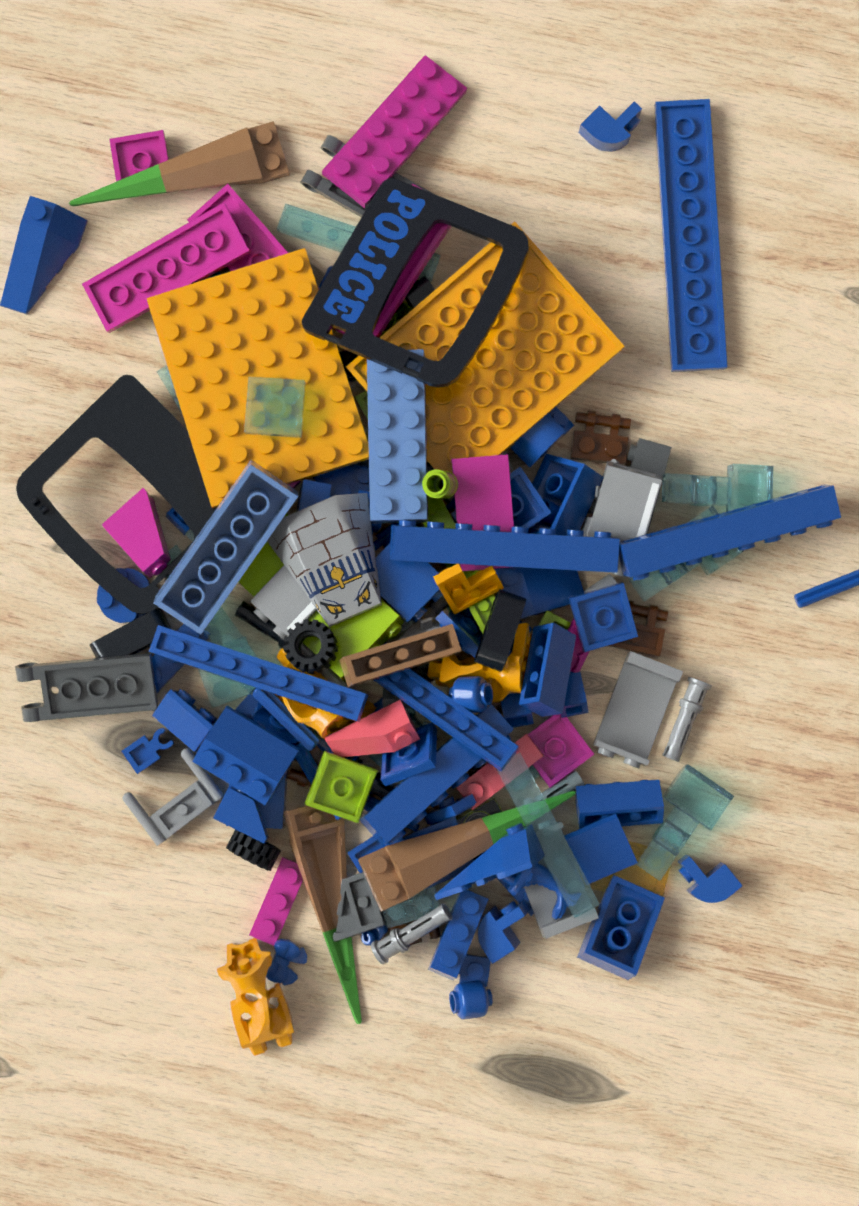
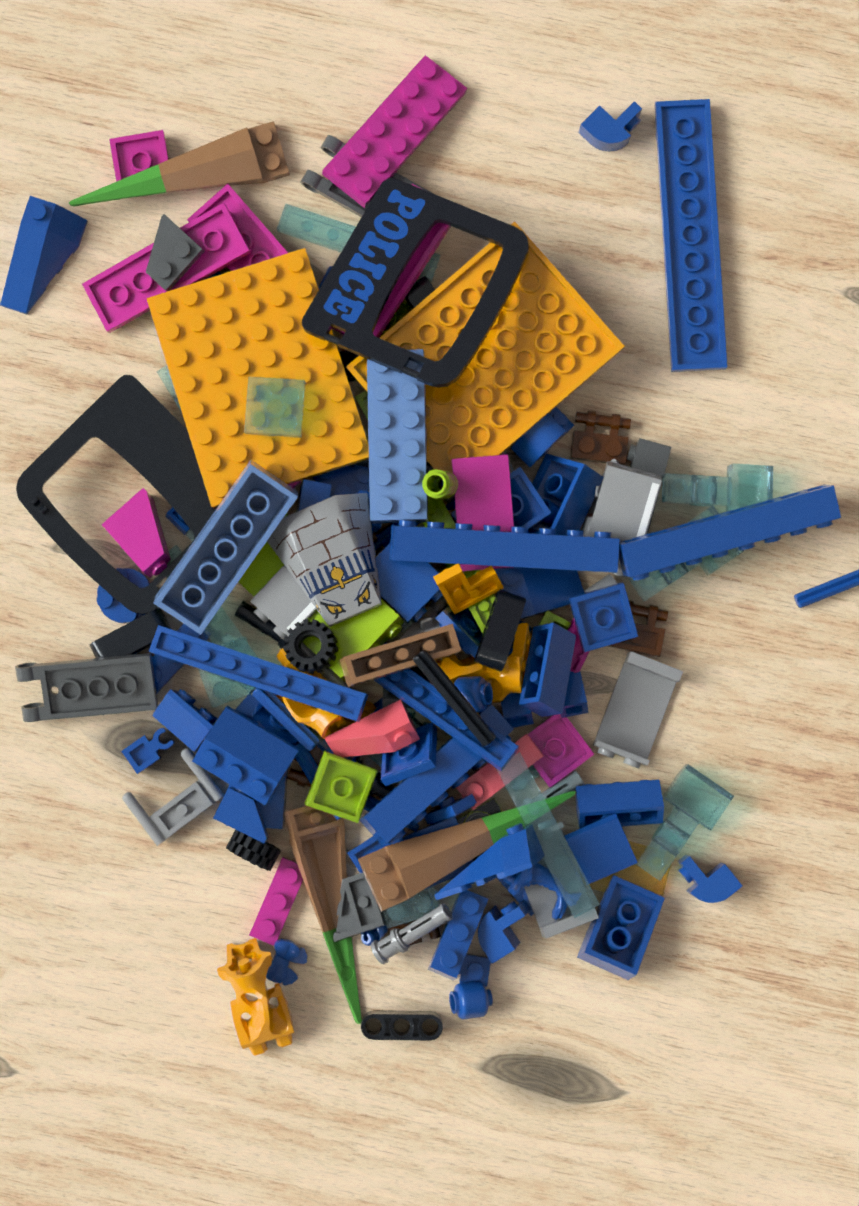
(171, 254): none -> dark grey wing
(388, 1031): none -> black beam
(454, 698): none -> black axle
(690, 706): light grey pin -> none

